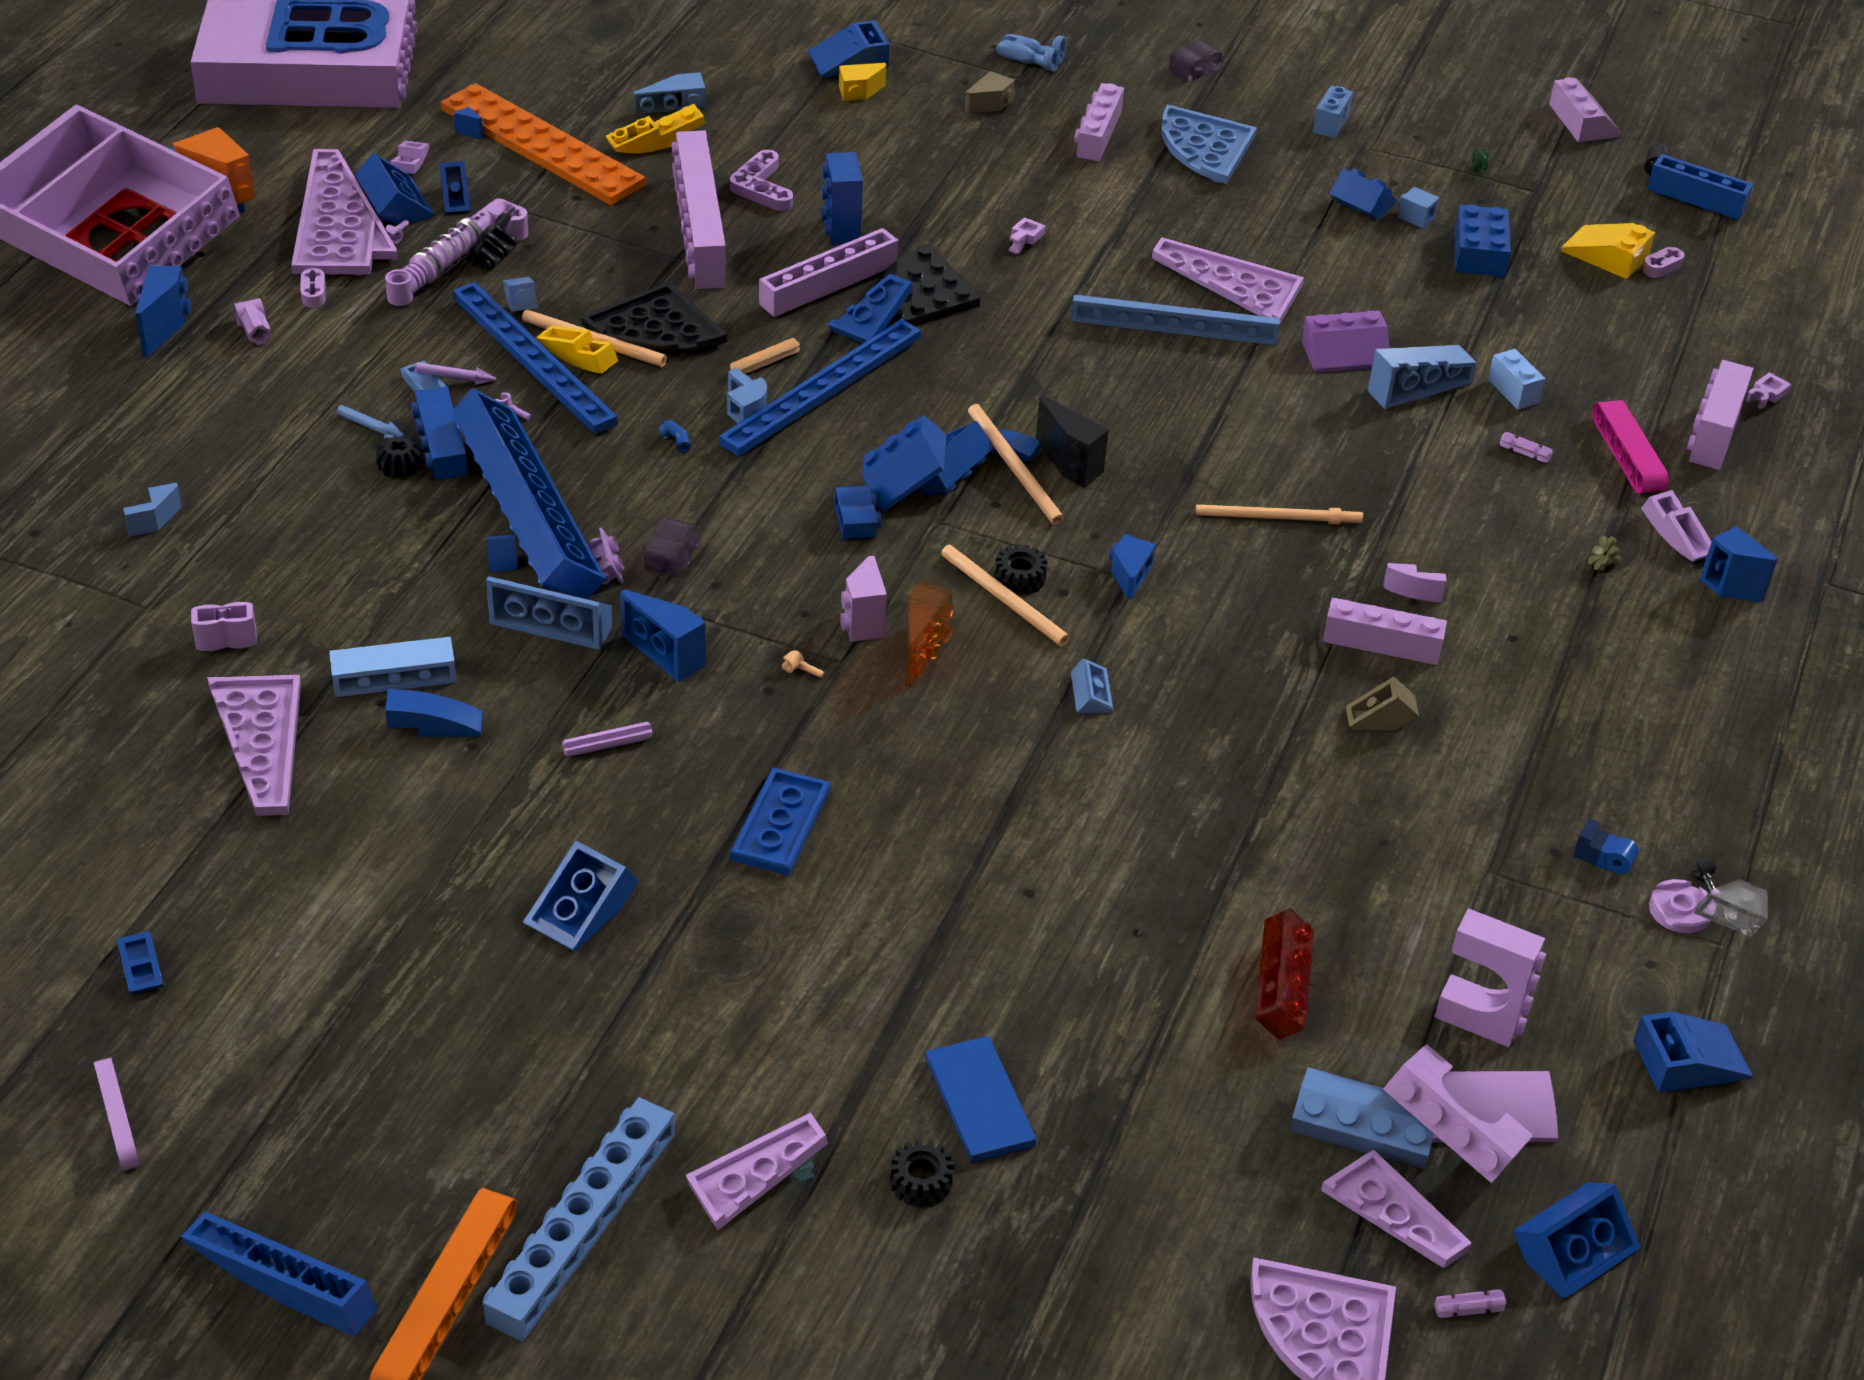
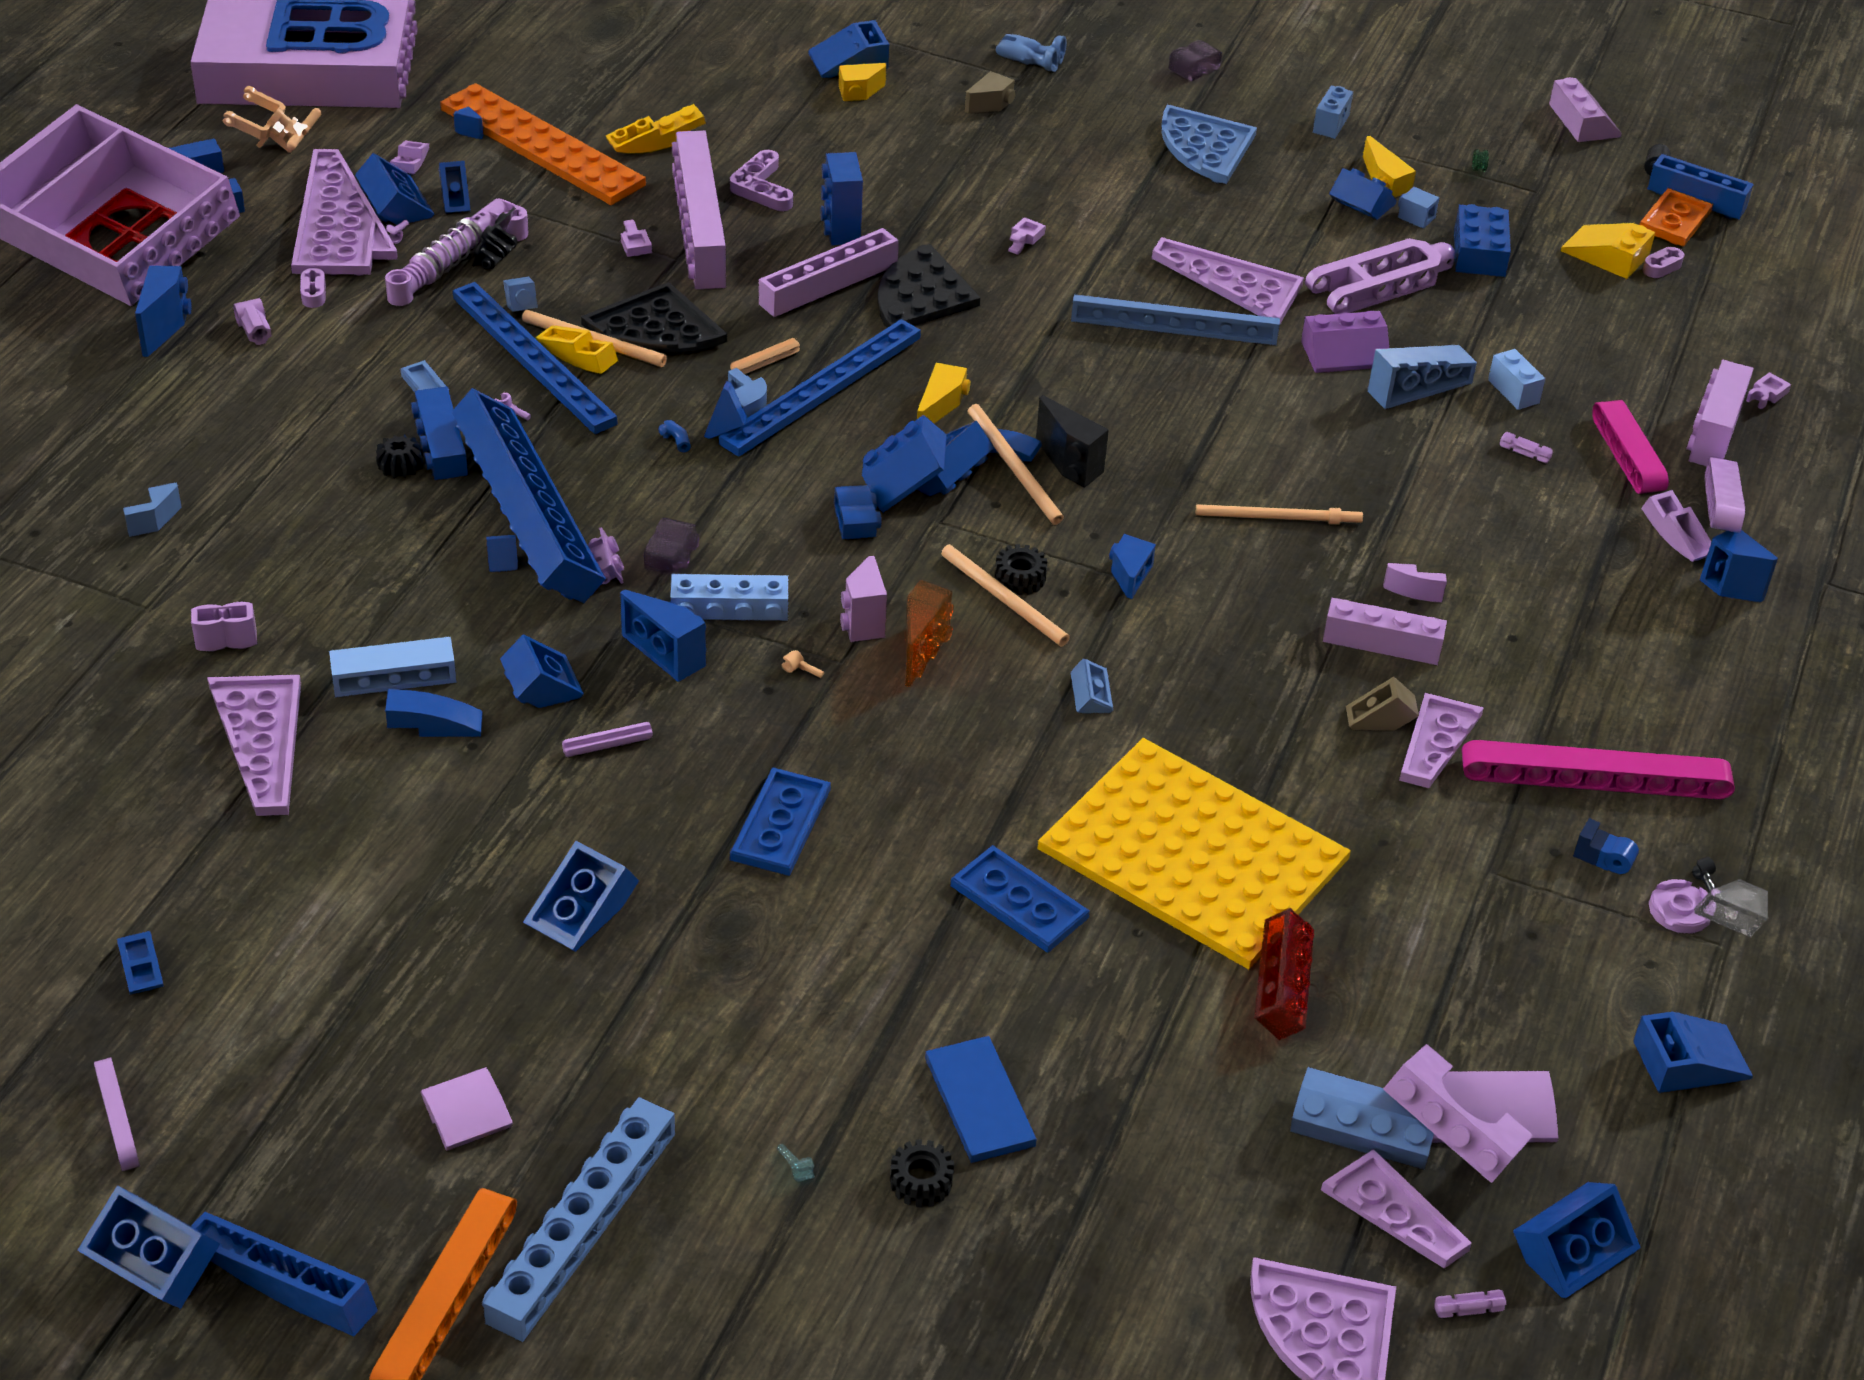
(148, 1247): none -> blue brick
(223, 155): orange slope -> none
(279, 127): none -> light nougat piece
(369, 422): medium blue piece -> none
(466, 1108): none -> lavender slope
(477, 376): lavender piece -> none
(539, 674): none -> blue slope
(548, 613): medium blue slope -> none
(635, 241): none -> lavender plate
(671, 94): medium blue slope -> none
(727, 413): none -> blue slope
(732, 596): none -> light blue brick
(751, 1171): lavender wing -> none
(874, 311): blue wing -> none
(943, 391): none -> yellow slope
(1020, 898): none -> blue tile
(1099, 121): lavender brick -> none
(1193, 850): none -> yellow plate
(1361, 285): none -> lavender piece
(1388, 167): none -> yellow slope
(1436, 737): none -> lavender wing
(1514, 957): lavender arch -> none
(1597, 769): none -> dark pink beam
(1605, 554): olive plant -> none
(1676, 216): none -> orange plate
(1724, 495): none -> lavender beam

